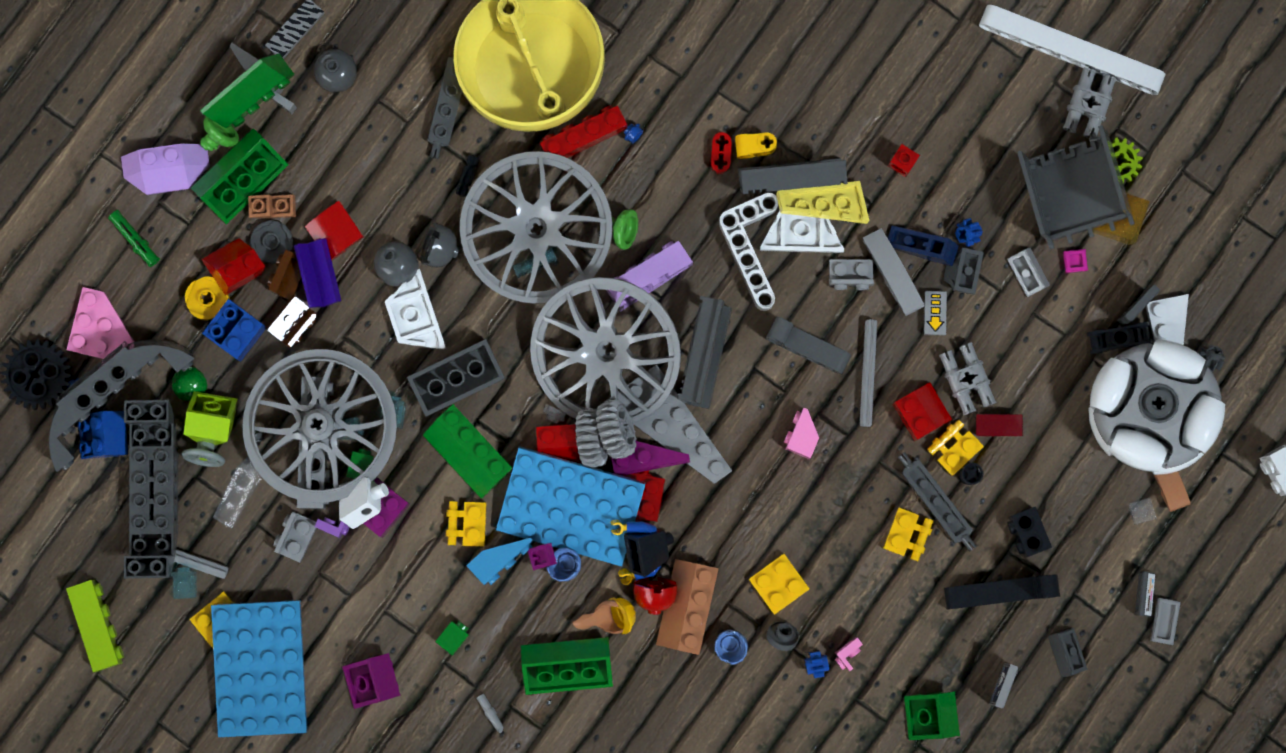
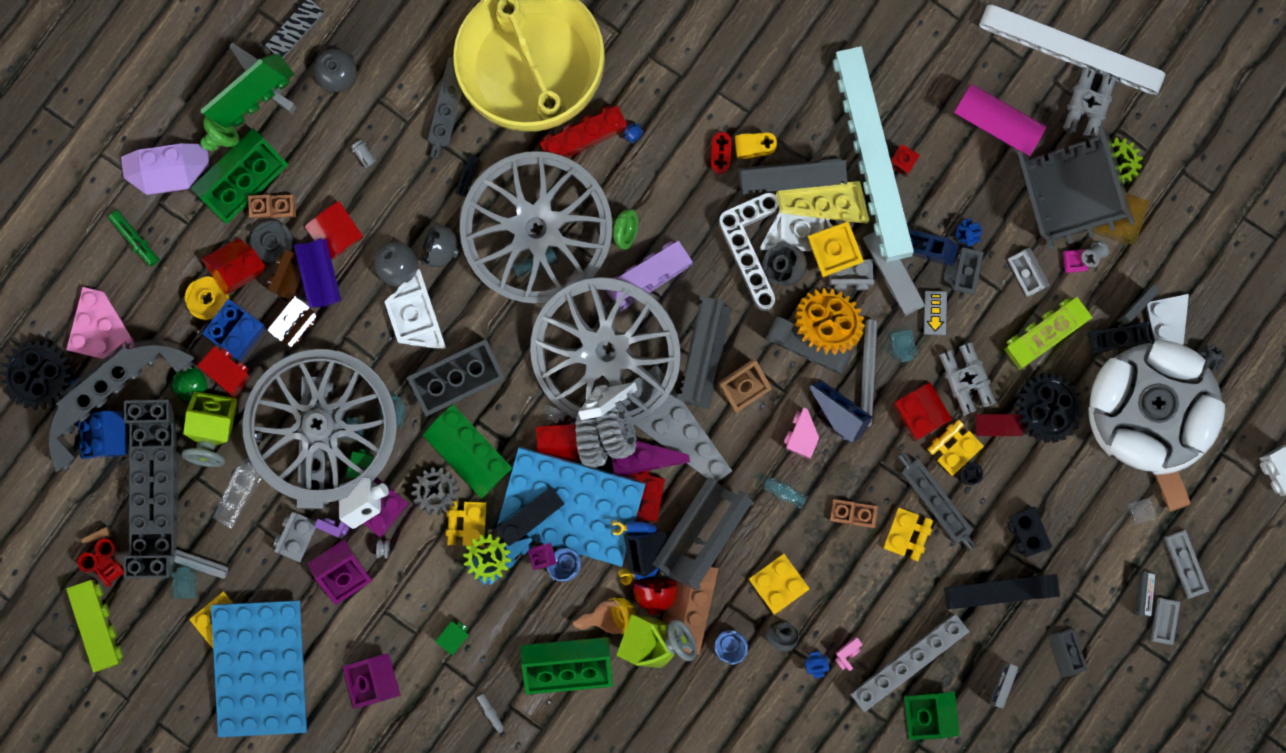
(103, 563): none -> red piece
(105, 532): none -> medium nougat piece
(224, 371): none -> red slope
(339, 572): none -> magenta slope
(363, 153): none -> light grey pin
(383, 548): none -> light grey bush
(431, 498): none -> dark grey gear
(481, 568): none -> lime gear
(529, 516): none -> black slope
(604, 399): none -> white wing
(654, 642): none -> lime piece
(672, 556): none -> dark grey piece
(744, 385): none -> medium nougat slope
(784, 264): none -> dark grey cylinder
(785, 492): none -> clear light blue pin
(835, 249): none -> yellow plate
(842, 413): none -> dark blue slope
(845, 315): none -> light orange gear
(854, 513): none -> nougat slope
(873, 153): none -> light aqua brick
(903, 346): none -> clear light blue bracket
(909, 662): none -> light grey brick
(1000, 119): none -> dark pink brick
(1048, 333): none -> lime brick
(1065, 415): none -> black gear
(1092, 256): none -> light grey bush
(1186, 564): none -> light grey tile

